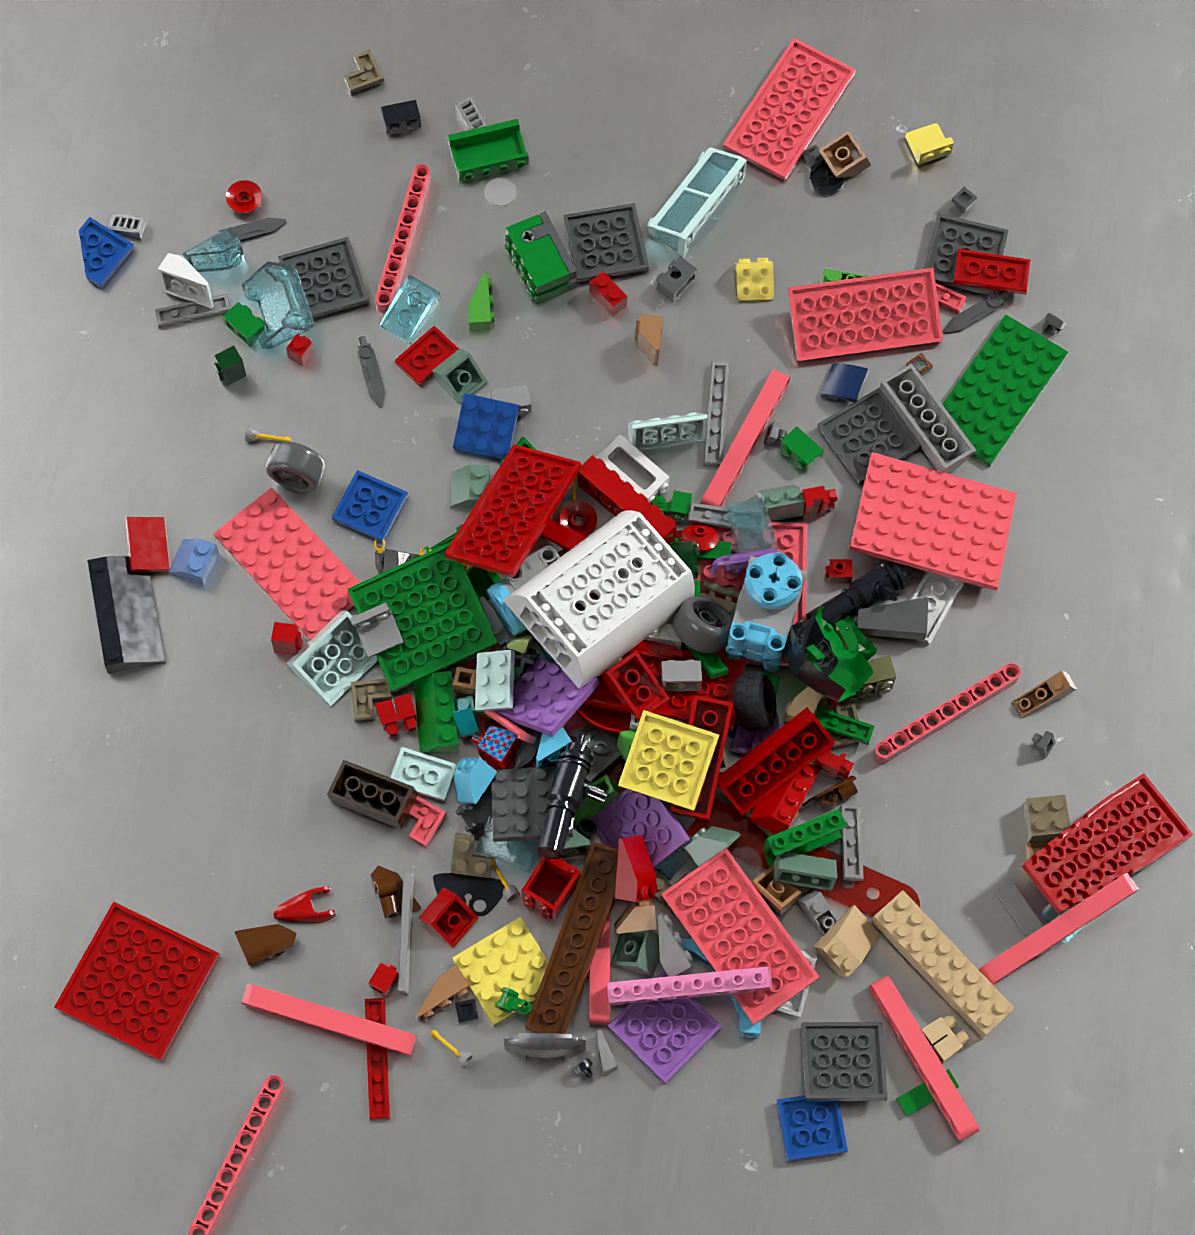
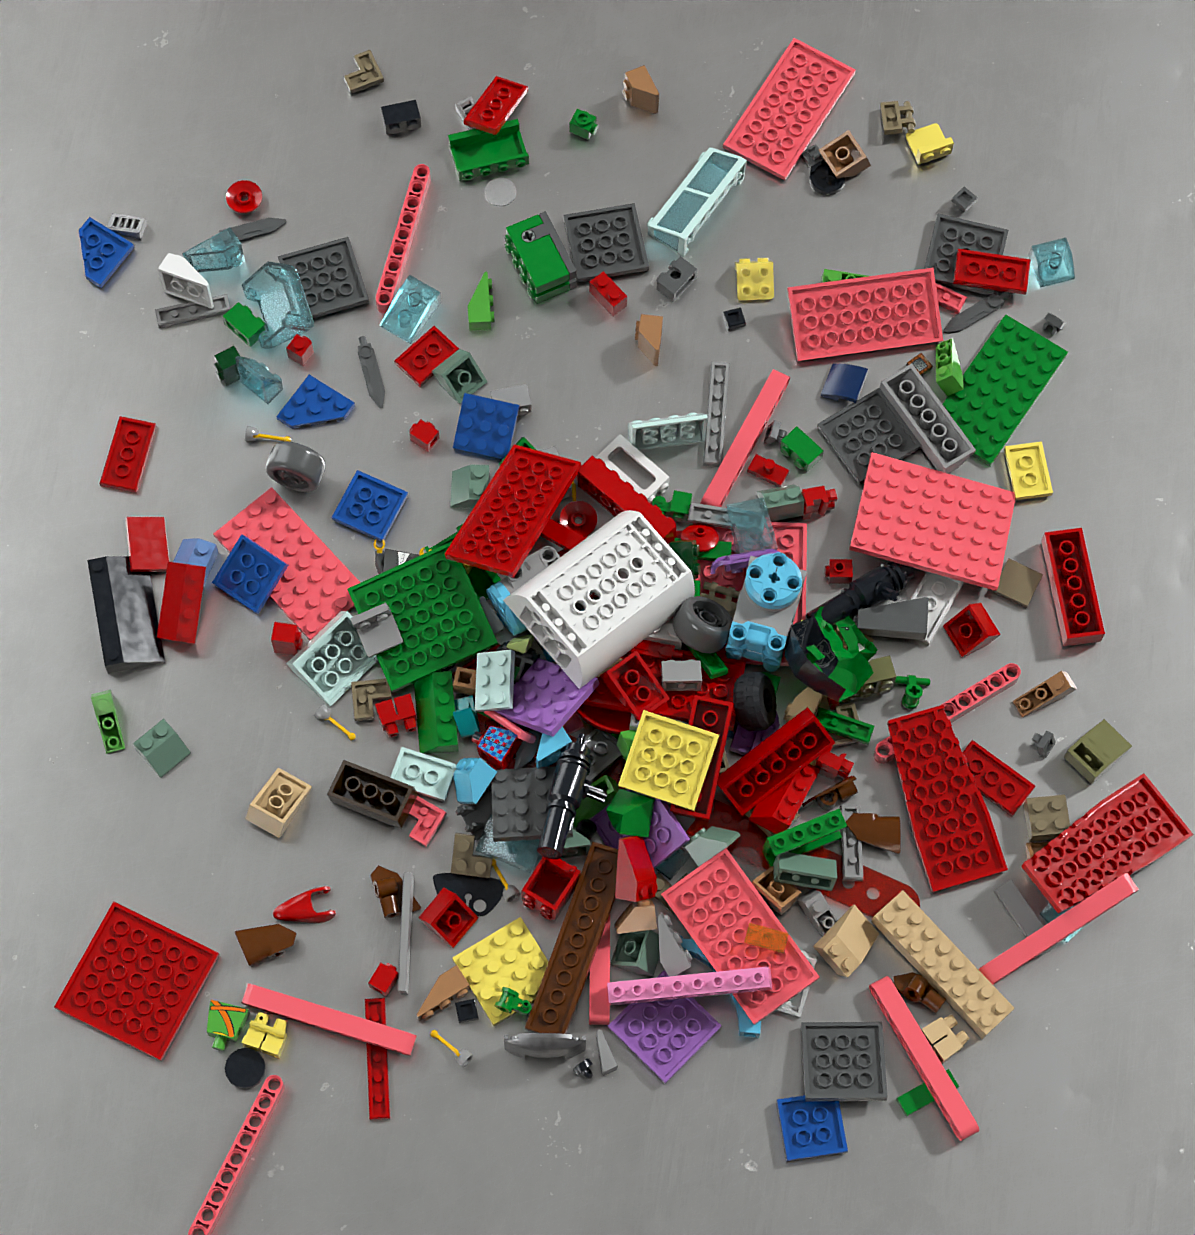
(108, 721): none -> bright green slope
(128, 454): none -> red tile
(161, 748): none -> sand green slope
(181, 602): none -> red slope
(225, 1023): none -> torso
(245, 1068): none -> black tile
(250, 573): none -> blue plate
(258, 378): none -> clear light blue slope
(266, 1038): none -> light yellow hips
(277, 802): none -> tan slope
(314, 405): none -> blue plate
(324, 713): none -> hinge
(424, 435): none -> red brick
(495, 105): none -> red tile
(583, 124): none -> green brick
(631, 813): none -> green slope
(641, 90): none -> medium nougat slope
(734, 318): none -> black tile
(766, 938): none -> clear yellow tile
(768, 470): none -> red tile
(876, 830): none -> reddish brown panel
(892, 120): none -> dark tan plate
(913, 691): none -> green piece
(917, 988): none -> reddish brown panel
(943, 801): none -> red wing
(948, 368): none -> bright green slope
(971, 629): none -> red slope
(996, 779): none -> red tile
(1018, 583): none -> dark tan tile
(1028, 470): none -> light yellow plate
(1052, 262): none -> clear light blue slope
(1072, 587): none -> red brick
(1097, 751): none -> olive slope

